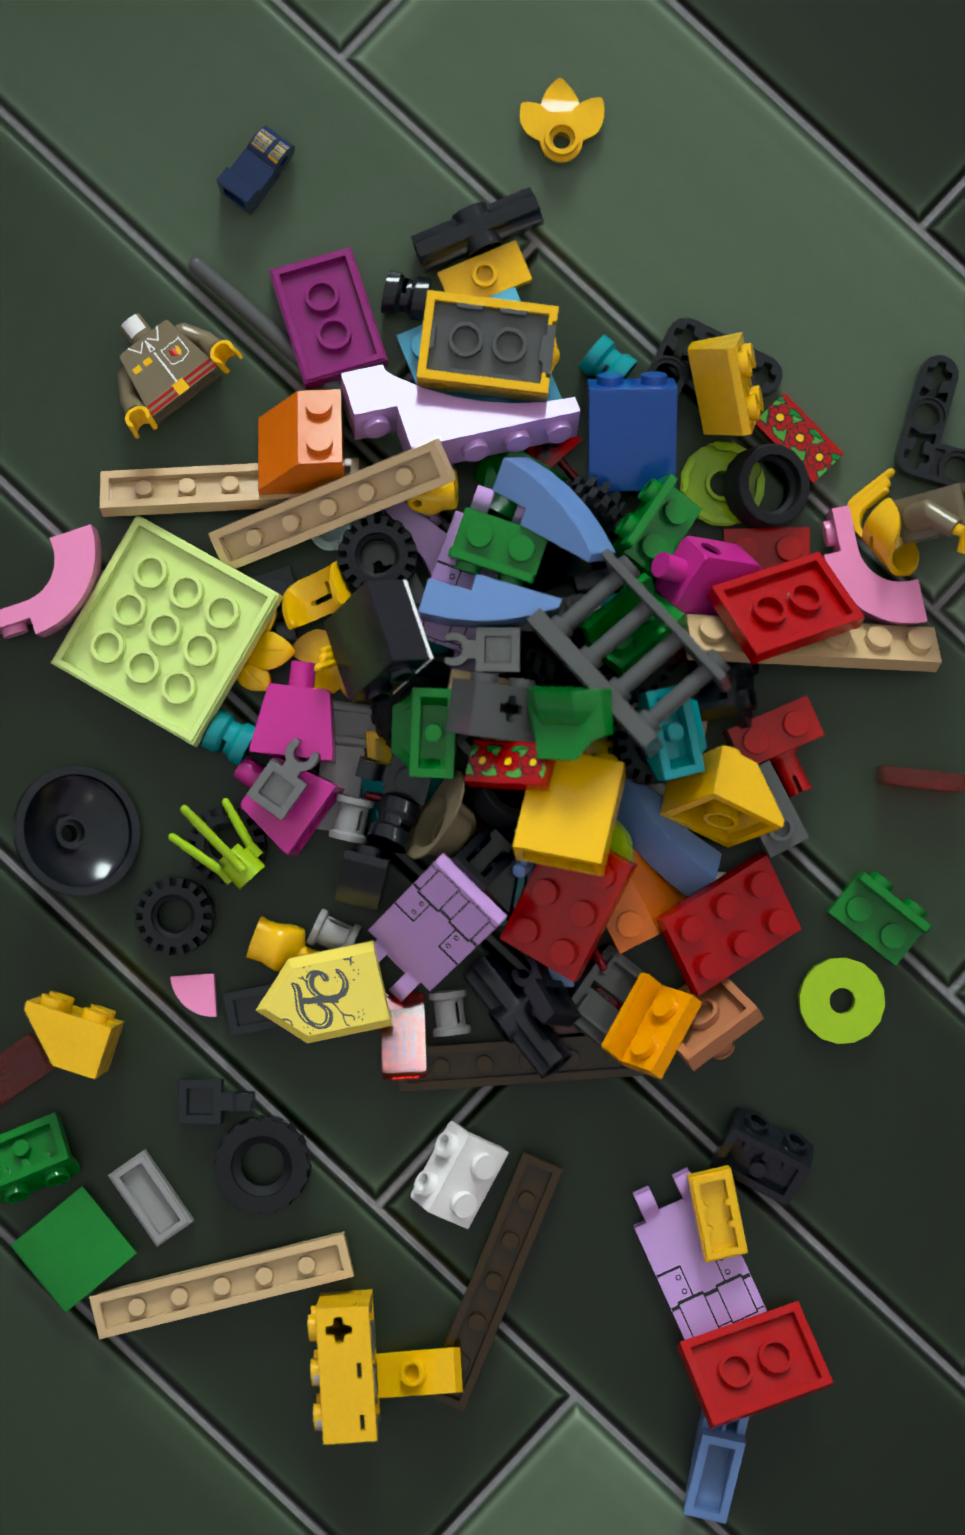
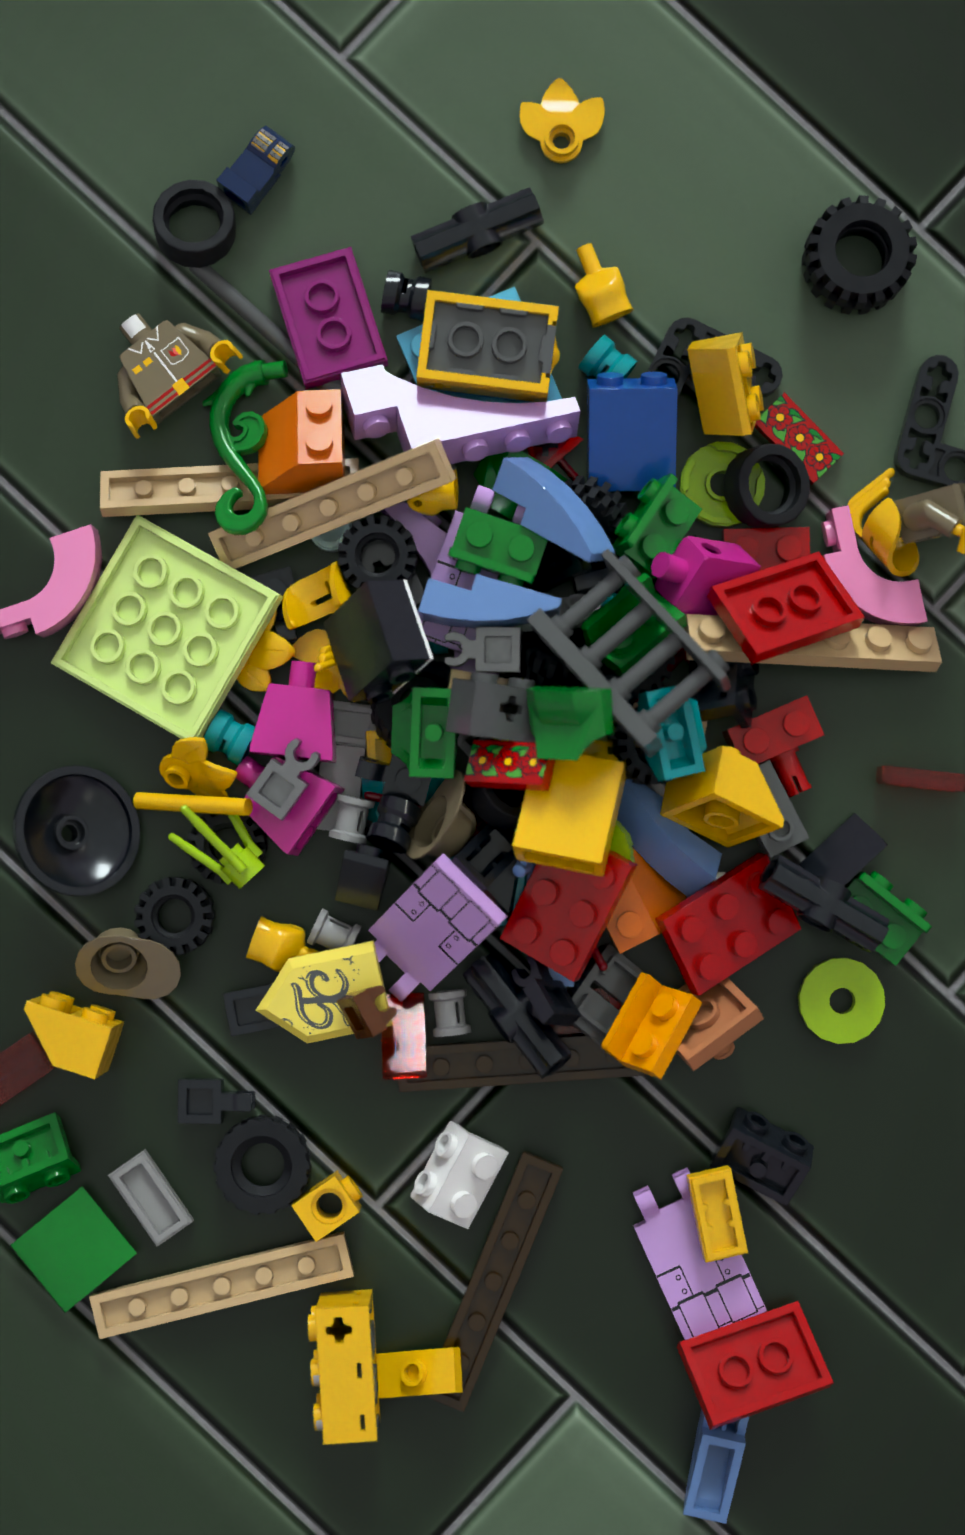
(127, 965): none -> dark tan piece
(189, 769): none -> yellow plate
(196, 803): none -> yellow bar
(197, 194): none -> black tyre
(197, 993): bright pink tile -> none
(231, 448): none -> green plant
(314, 1218): none -> yellow brick
(363, 1014): none -> reddish brown tile
(487, 272): yellow plate -> none
(601, 289): none -> yellow piece
(824, 903): none -> black piece
(845, 851): none -> black slope
(874, 224): none -> black tyre

